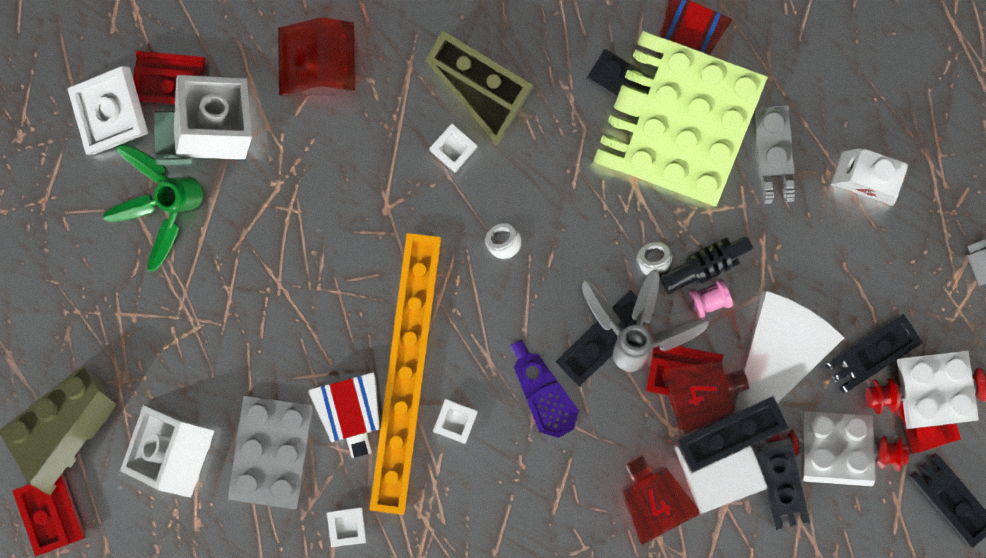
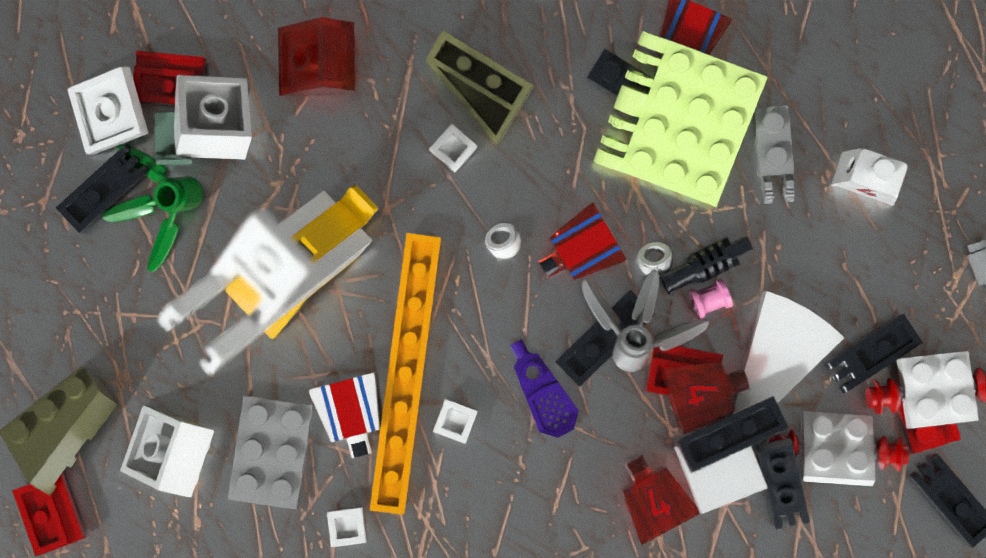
(101, 190): none -> black hinge
(278, 267): none -> white piece
(582, 247): none -> torso

